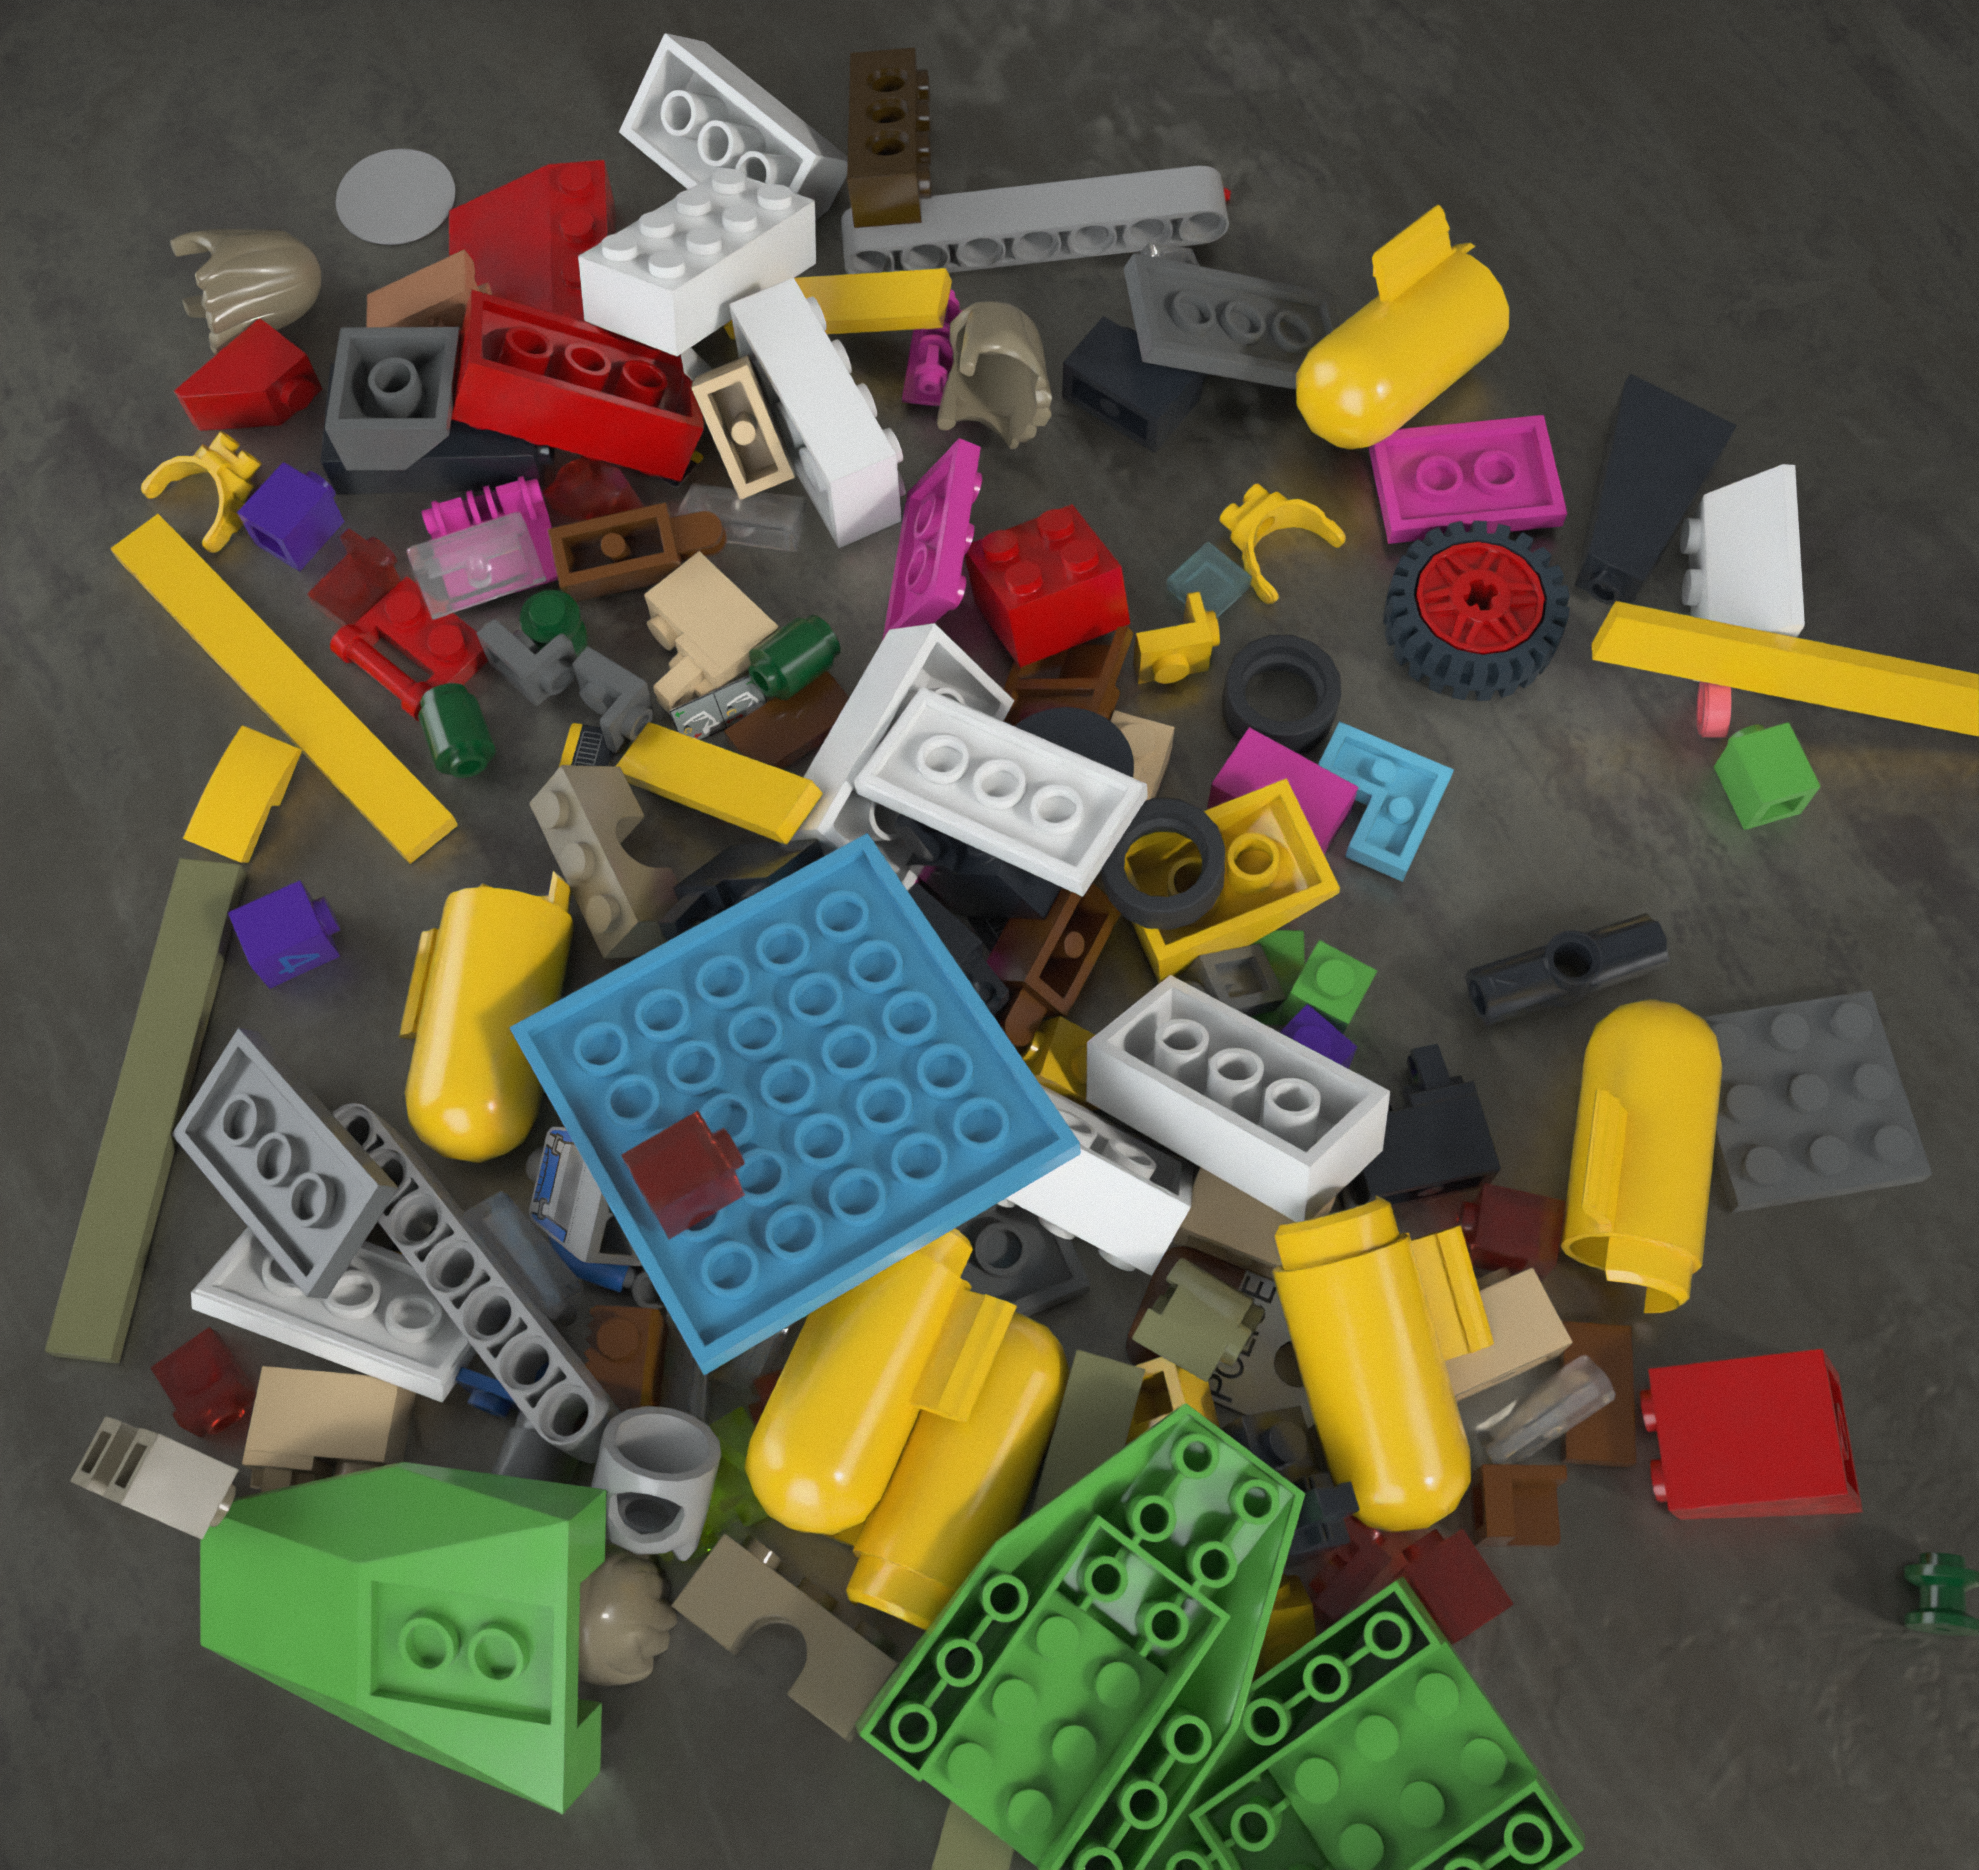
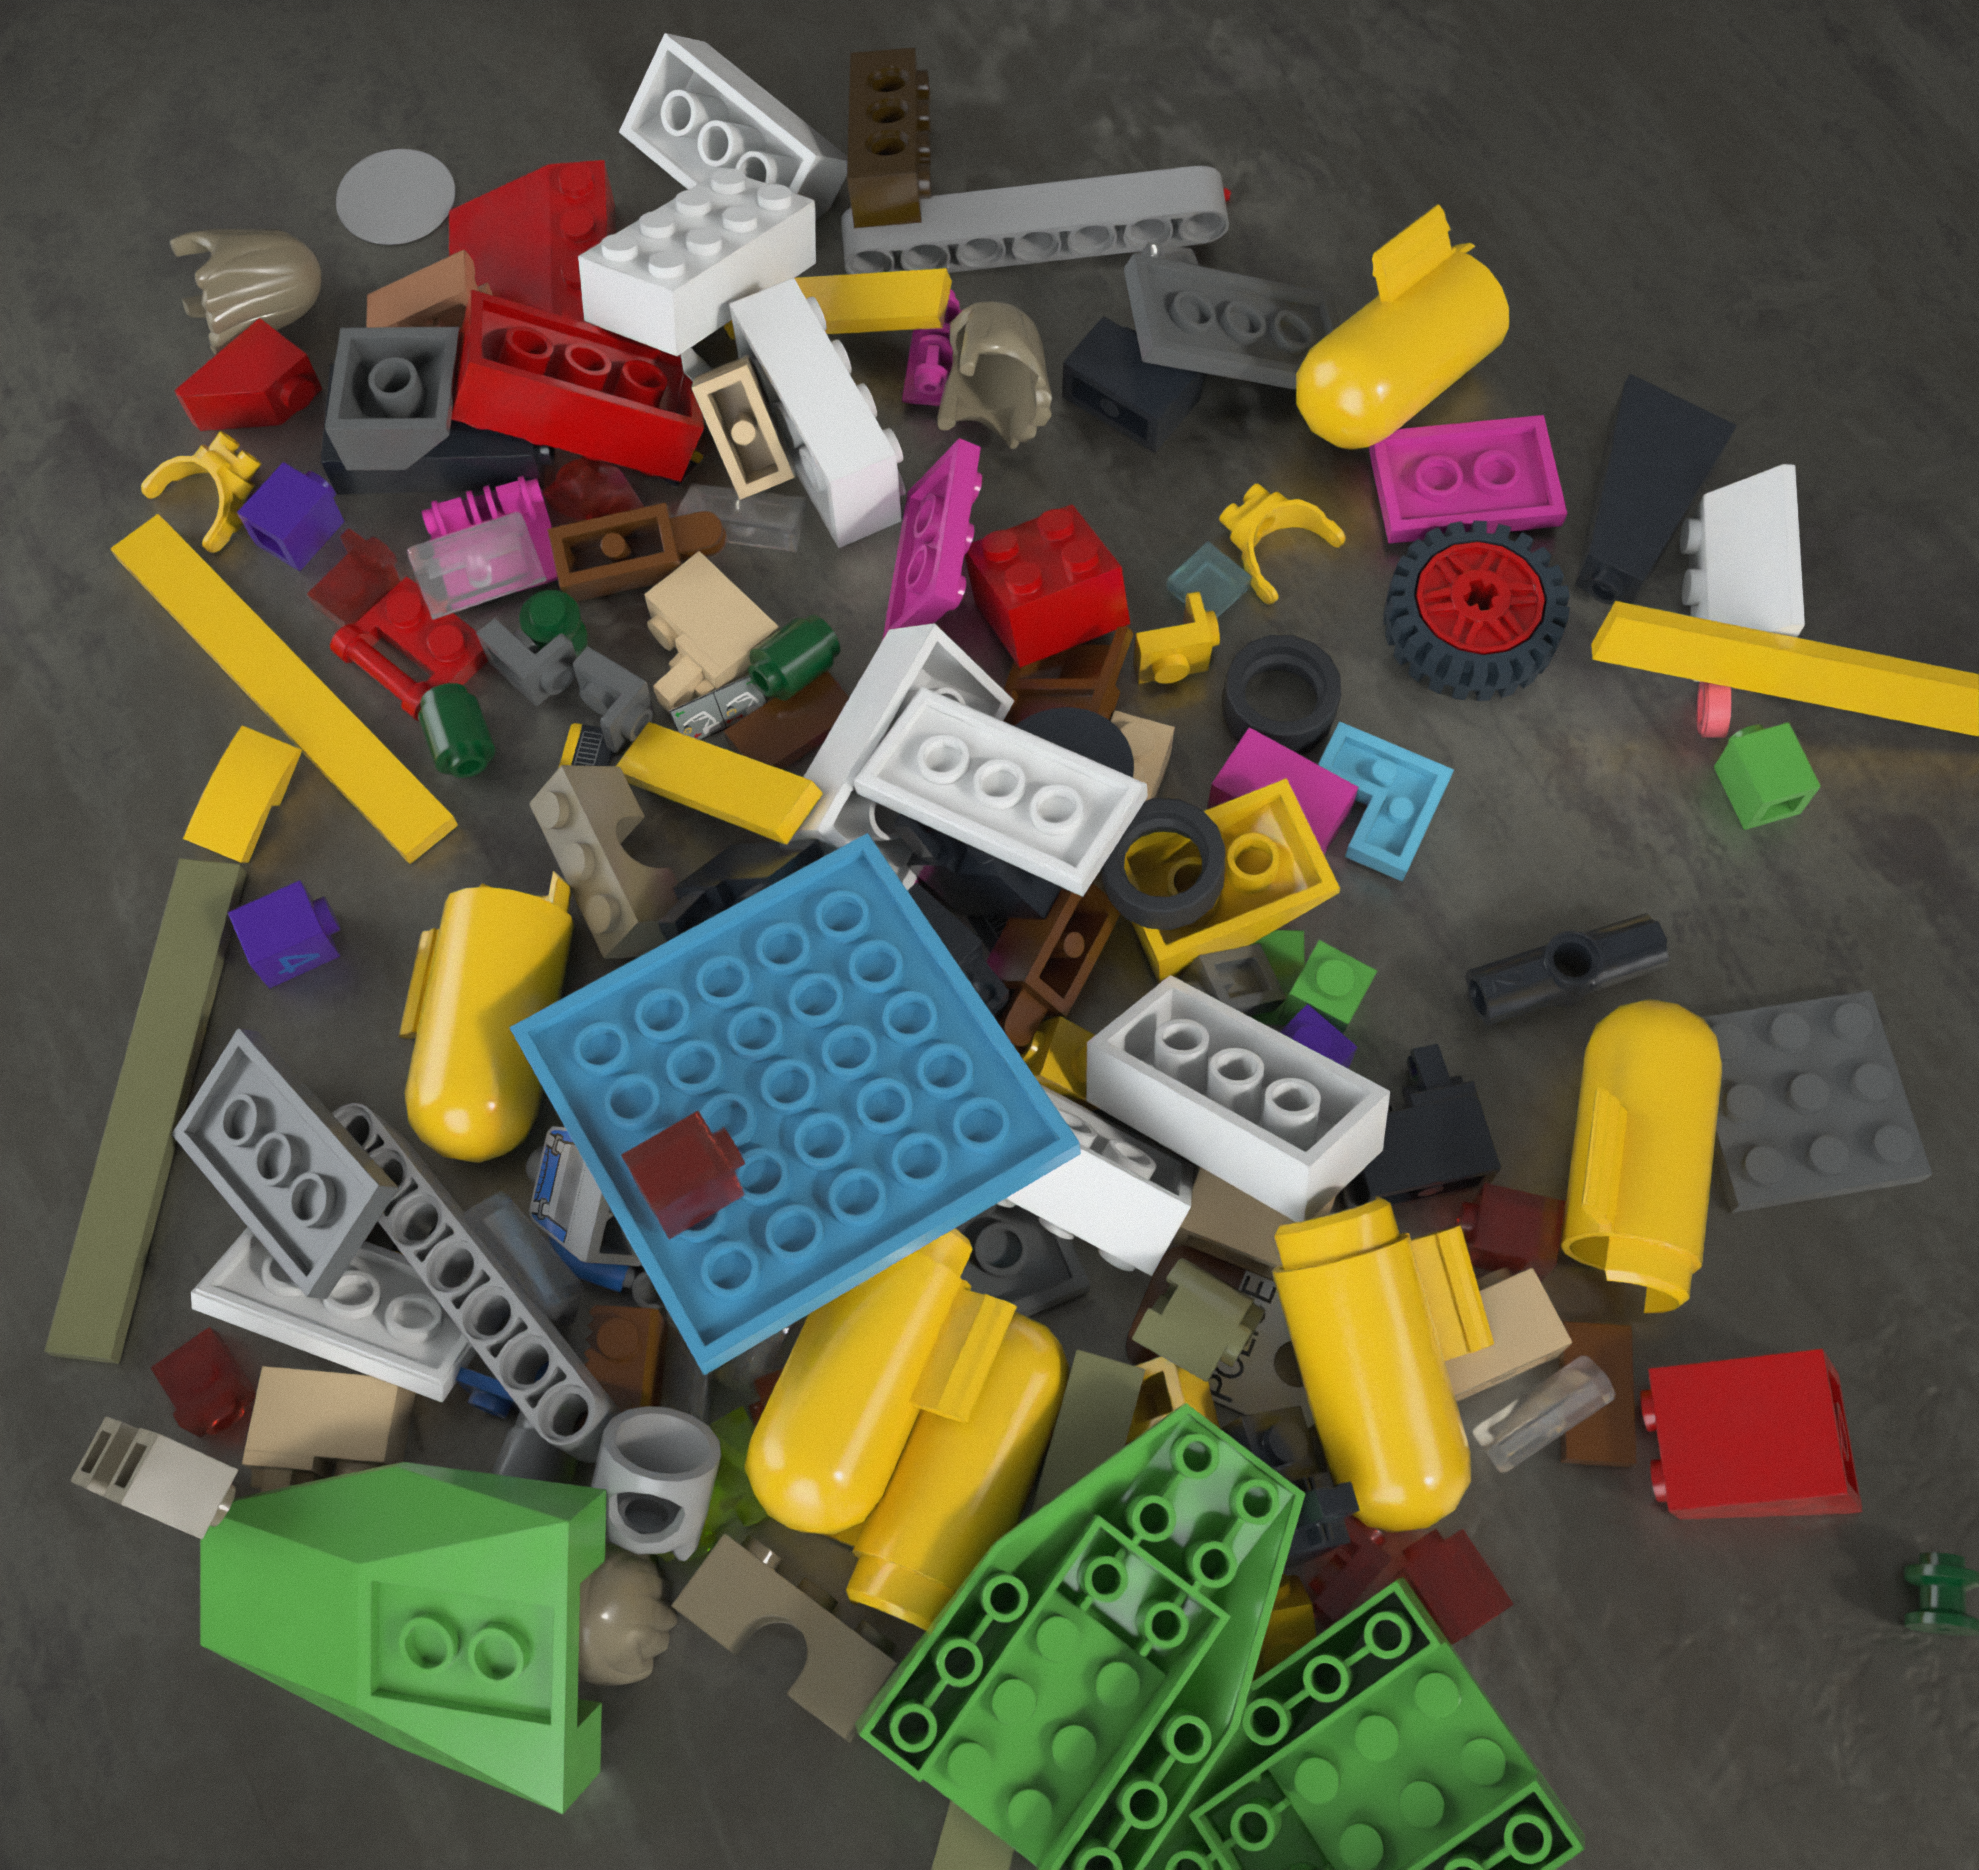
(1516, 1505): reddish brown panel -> none

